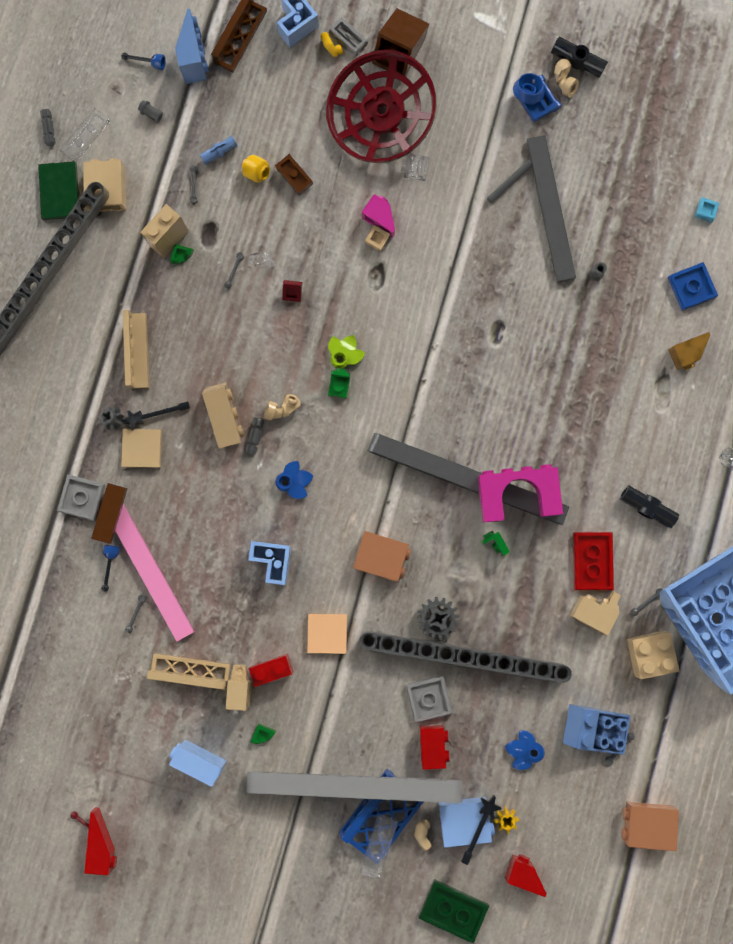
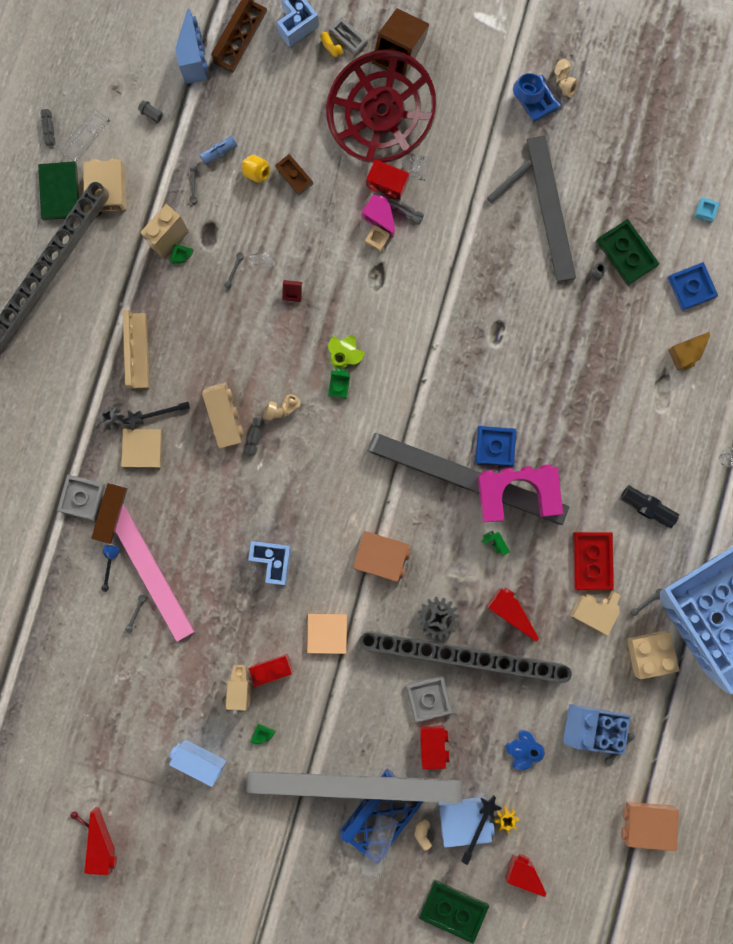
(158, 61): hinge -> none
(190, 679): tan fence -> none
(297, 480): blue plate -> none
(387, 180): none -> red brick
(406, 211): none -> dark grey axle
(495, 446): none -> blue tile
(510, 610): none -> red slope
(570, 51): black piece -> none
(627, 252): none -> dark green tile

